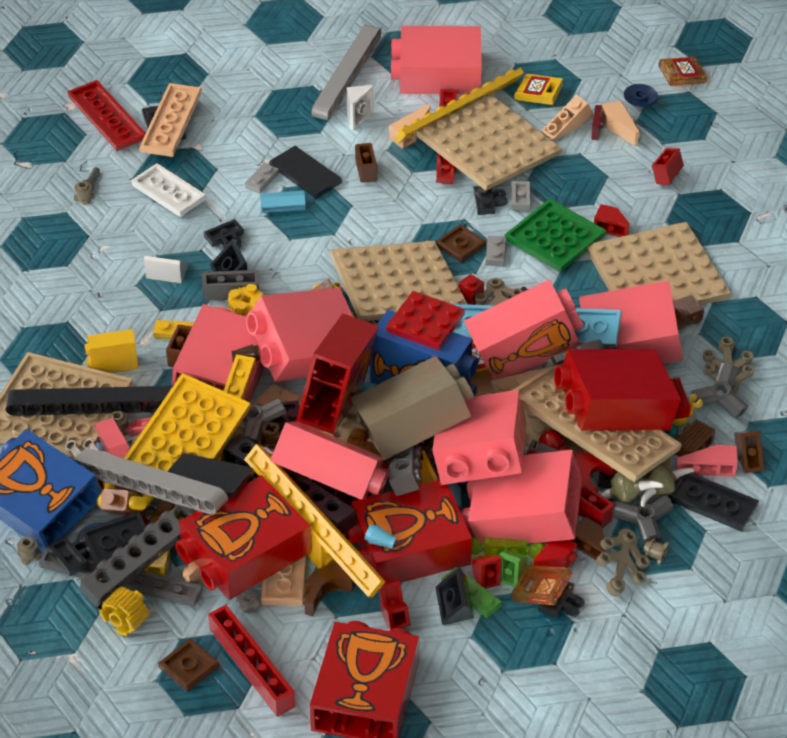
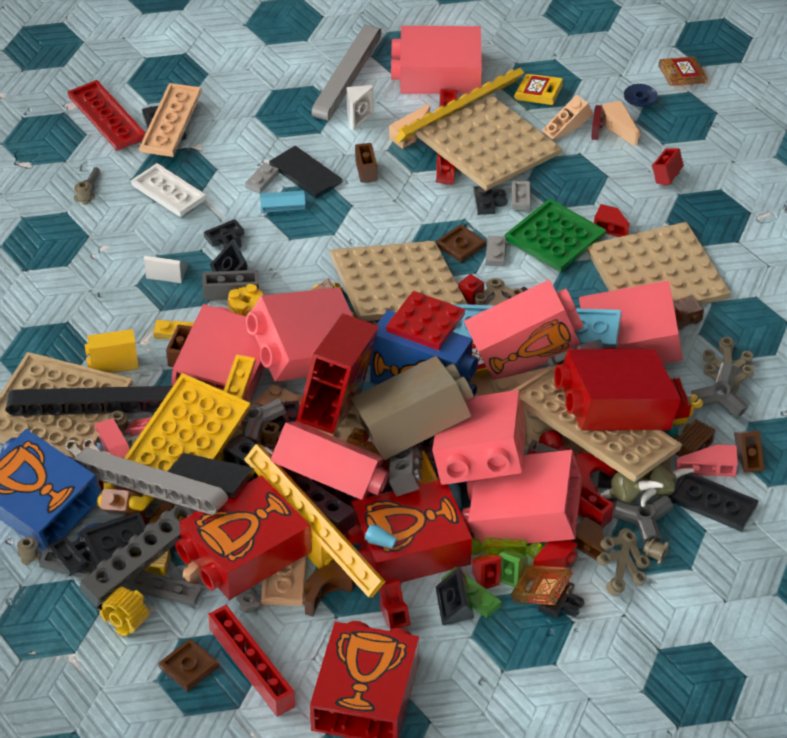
(249, 351): dark brown cone -> none

